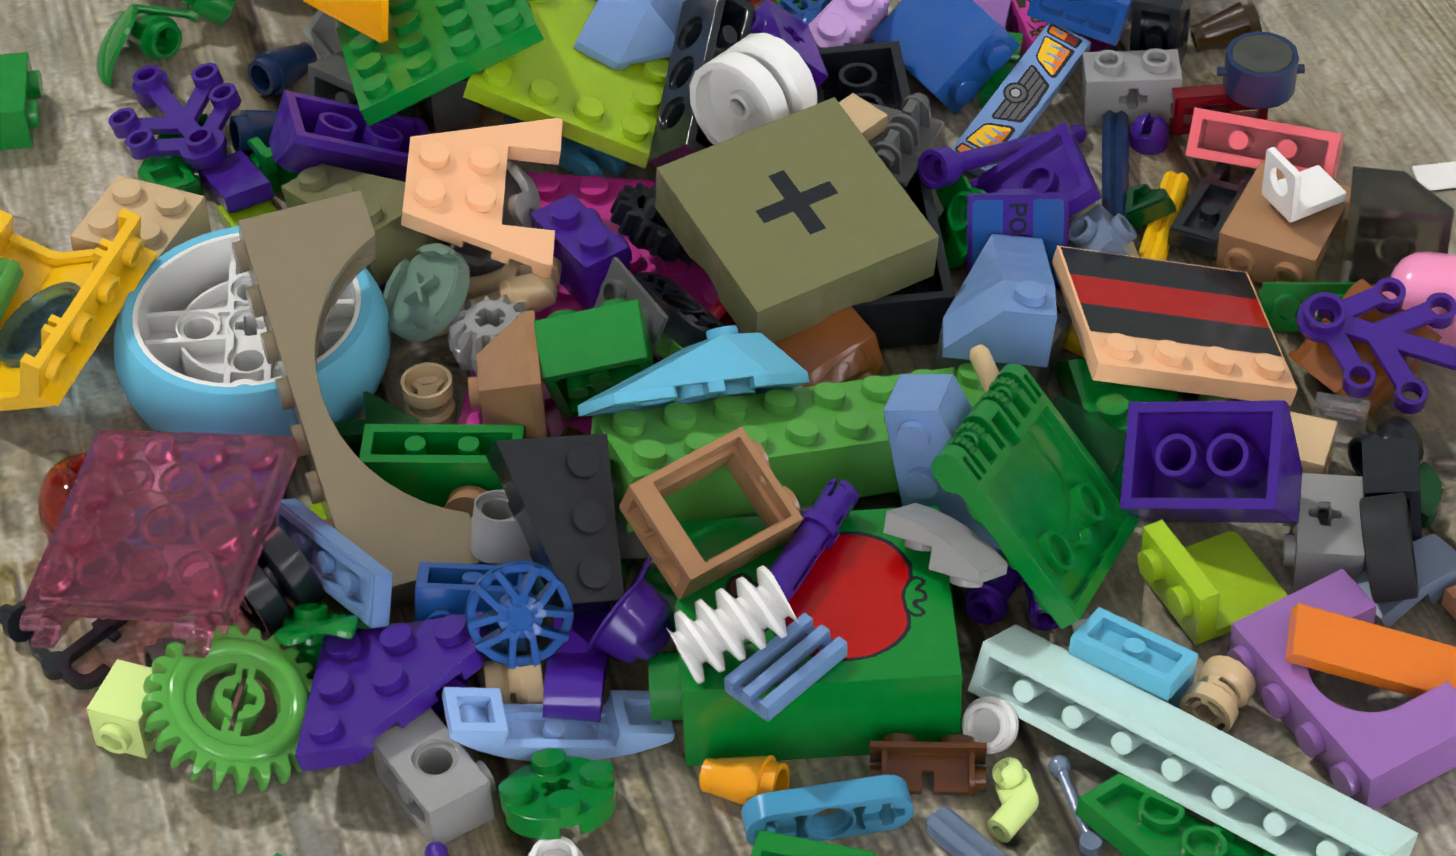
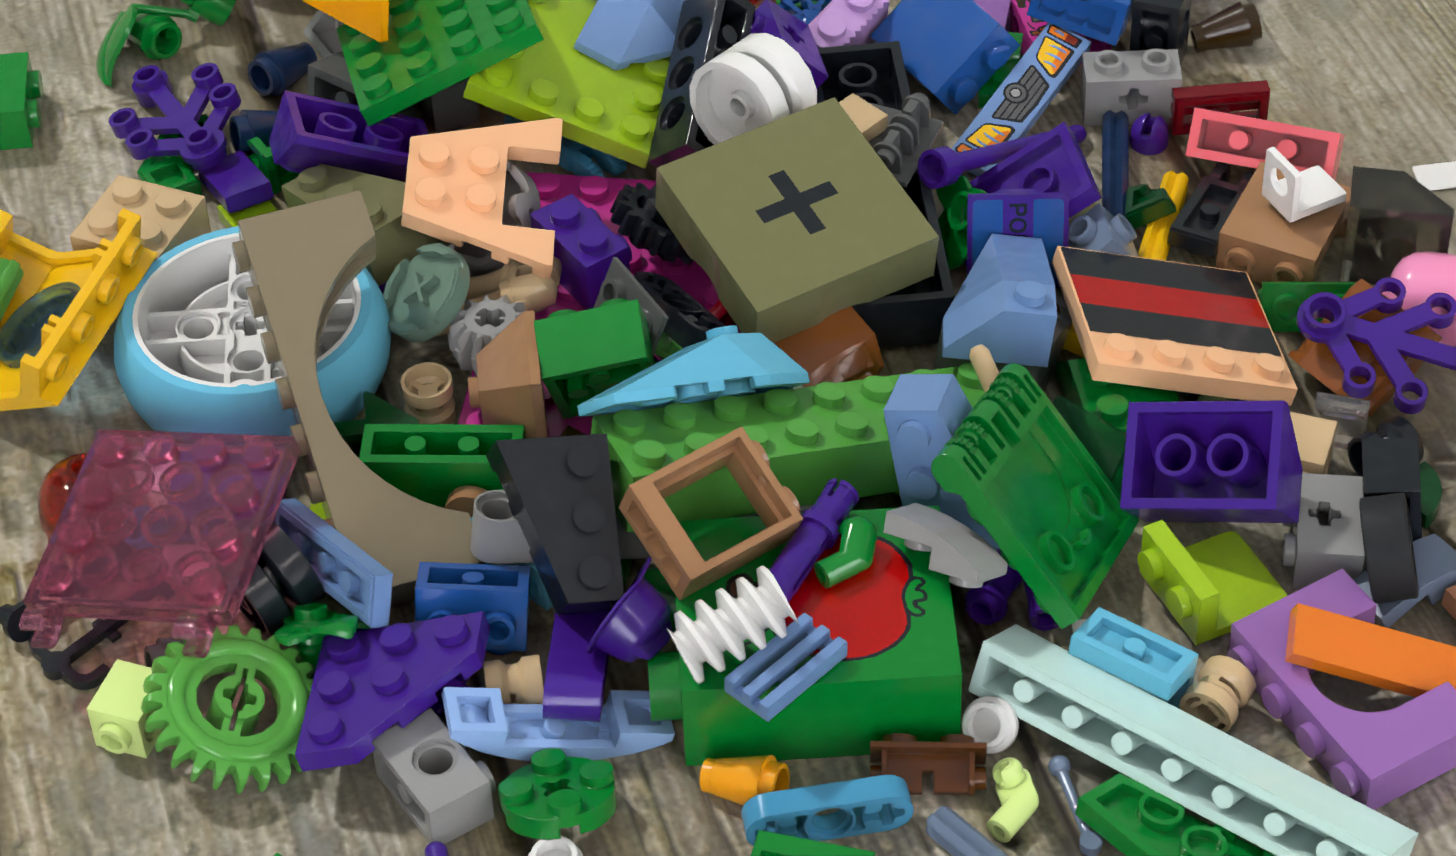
(519, 614): blue wheel -> none
(855, 552): none -> green arm
(1260, 70): dark blue piece -> none

